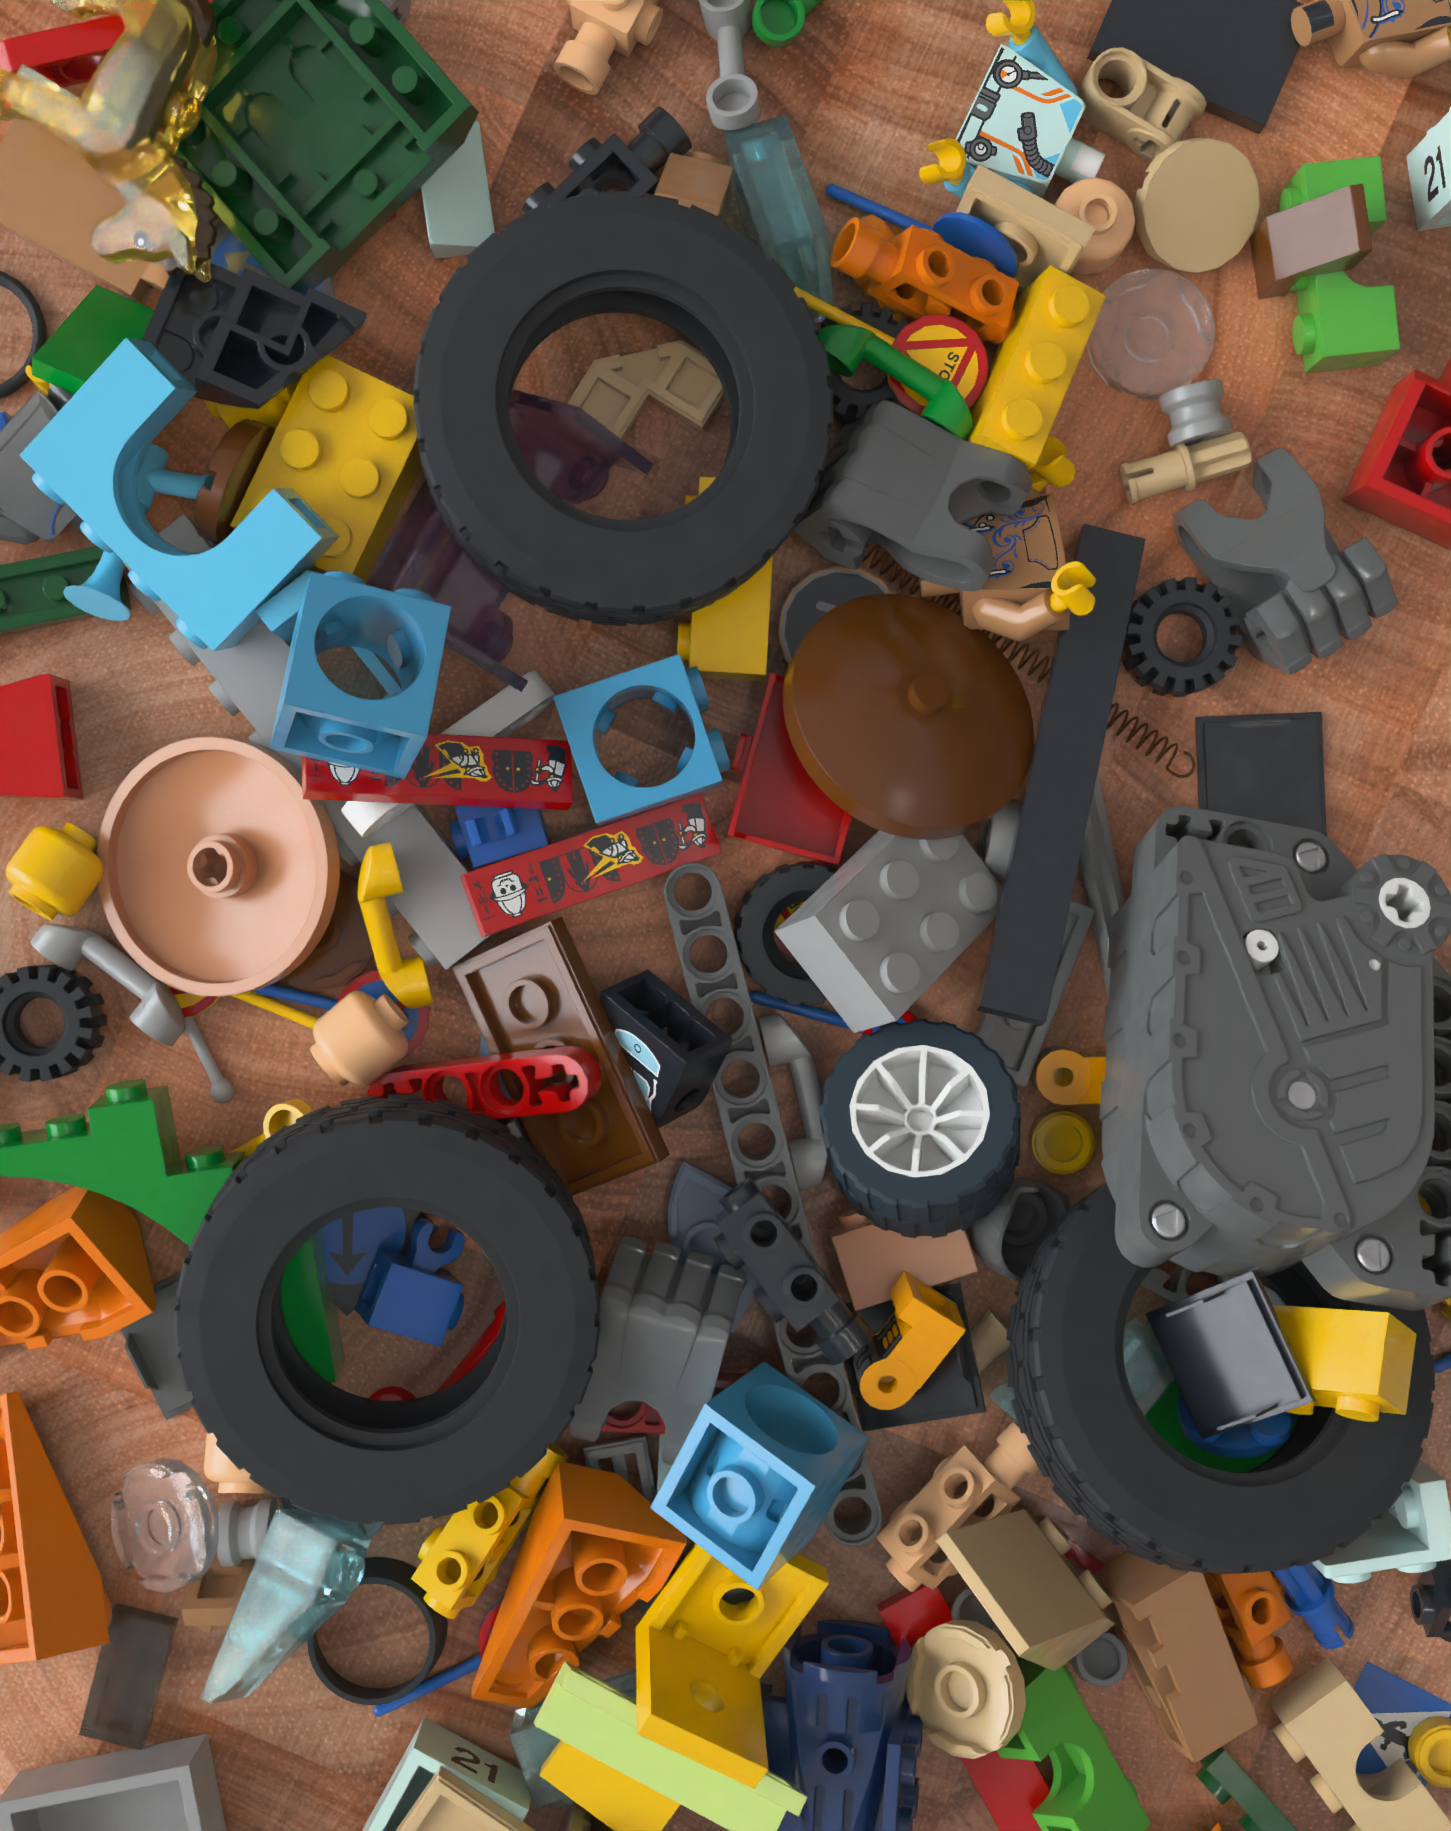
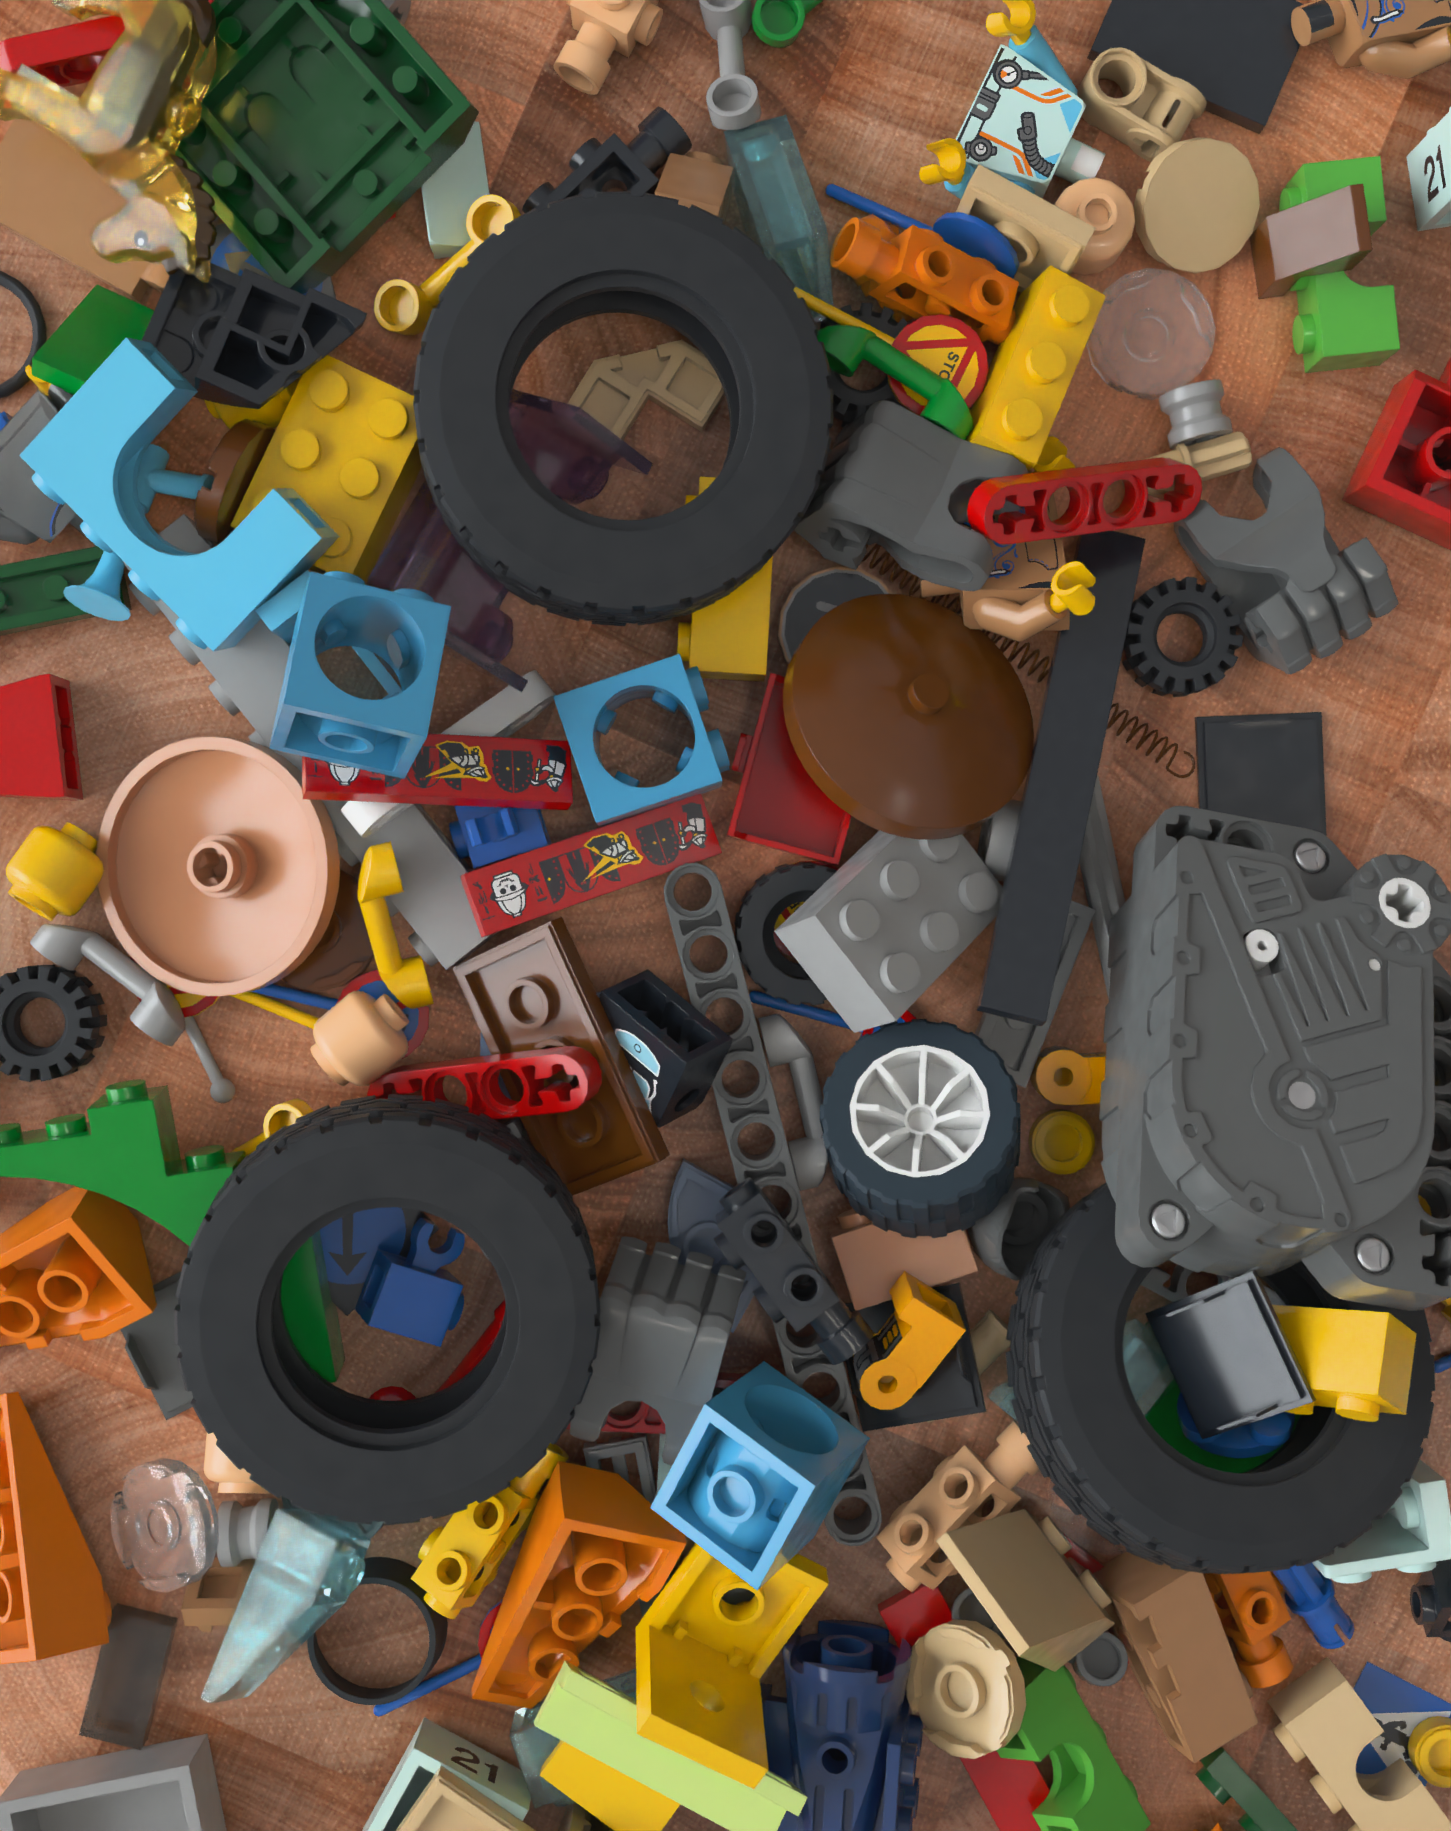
(407, 307): none -> yellow bar
(1086, 493): none -> red beam

